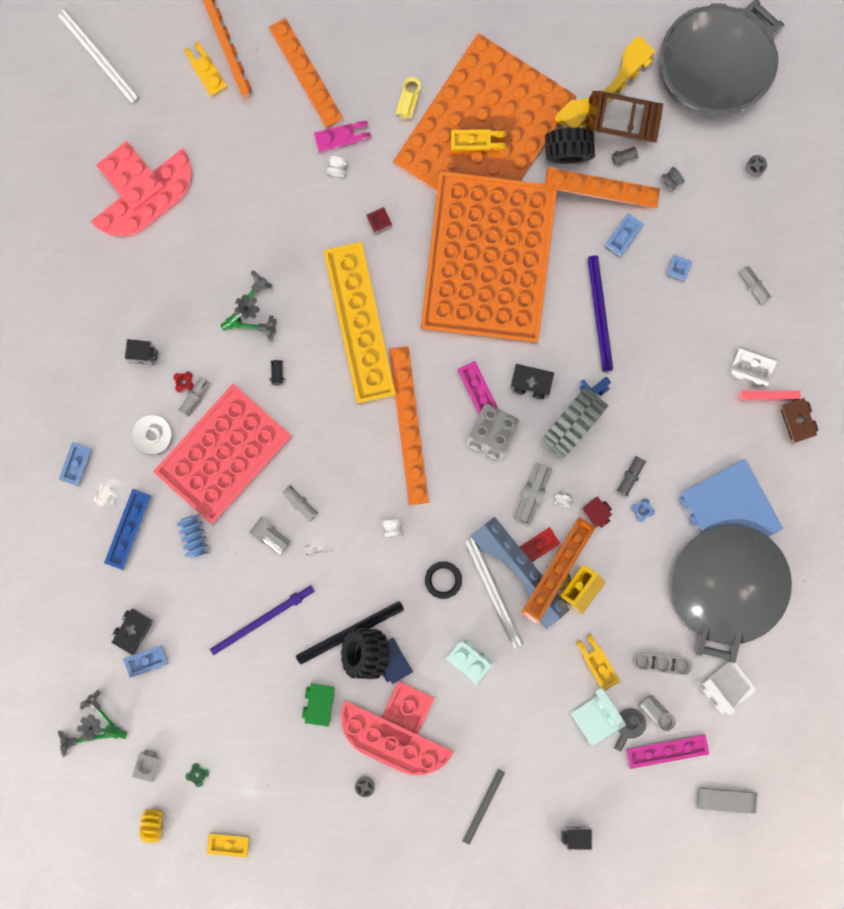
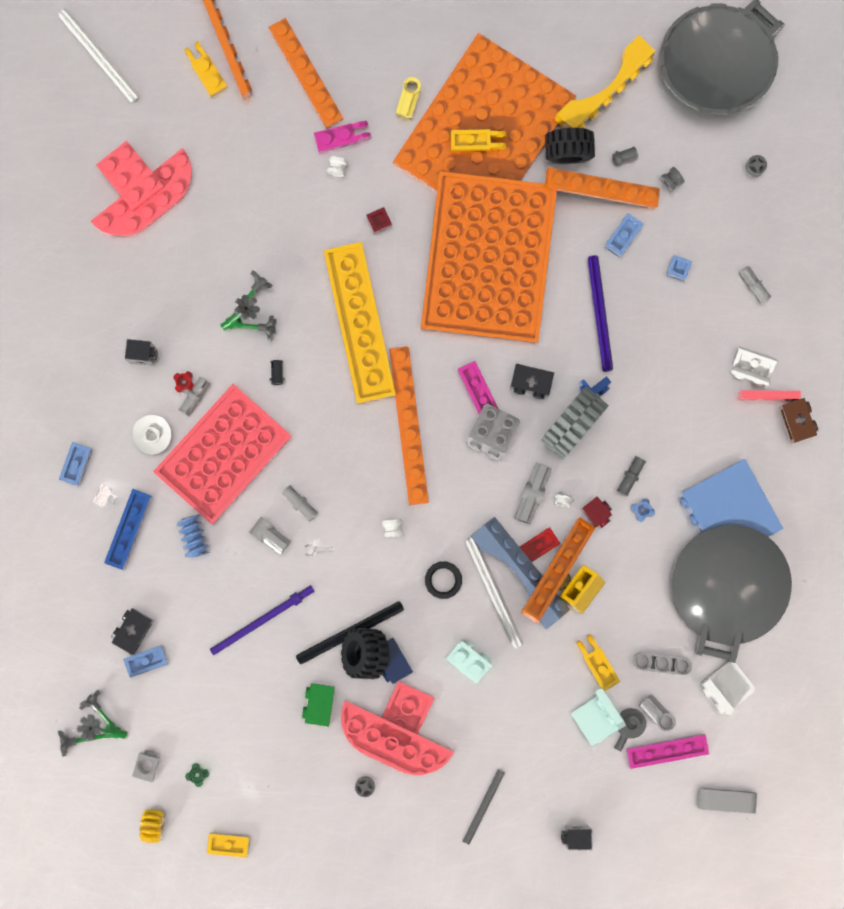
(624, 116): reddish brown door -> none

